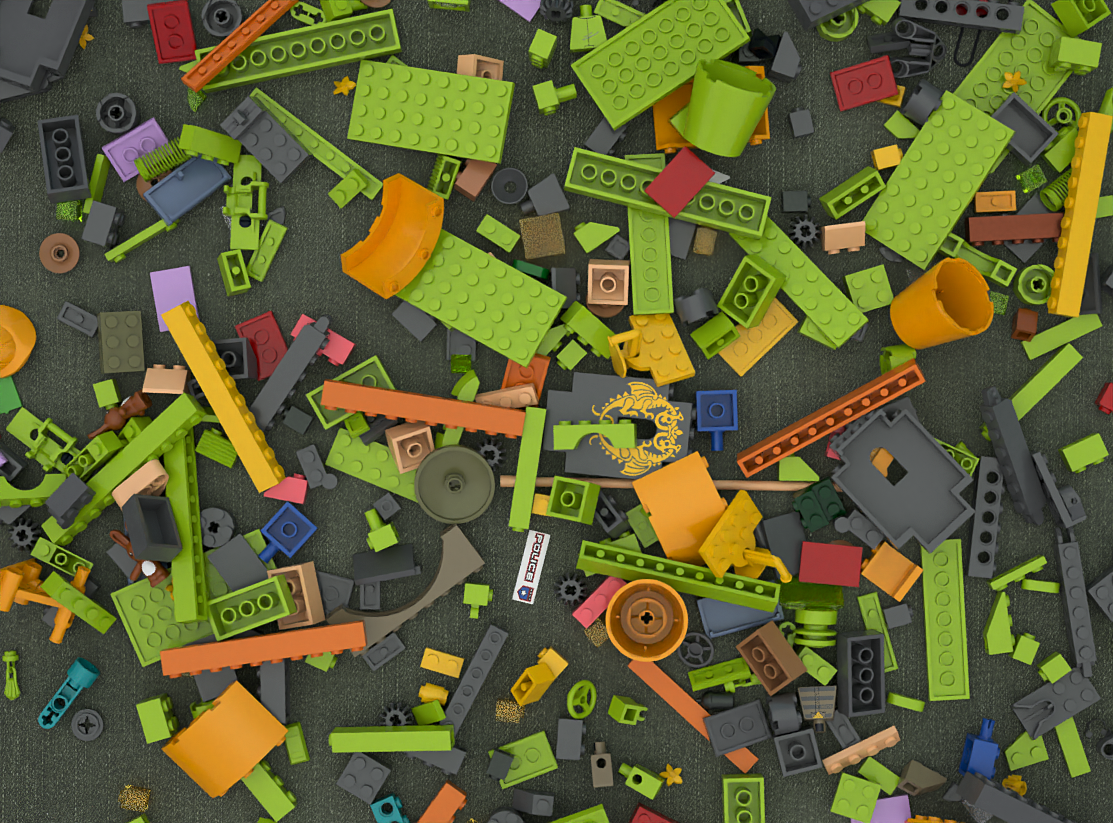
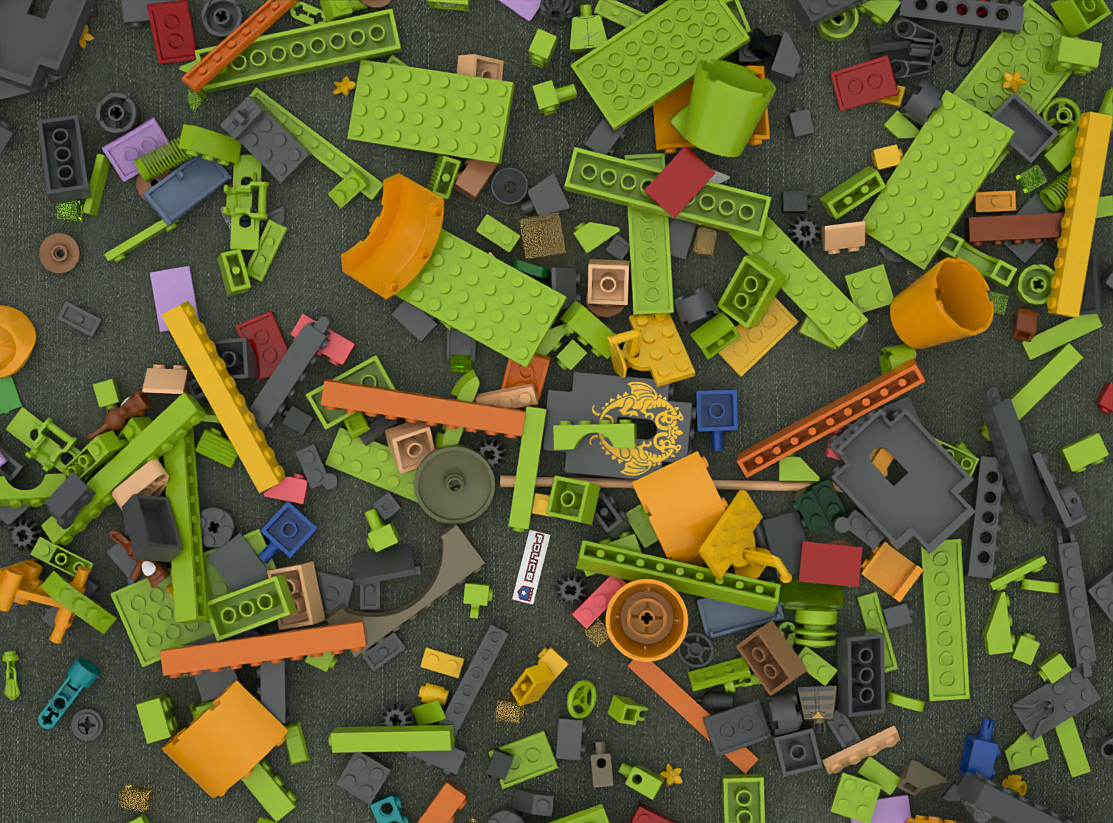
(103, 224): dark grey brick -> none
(120, 342): olive brick -> none

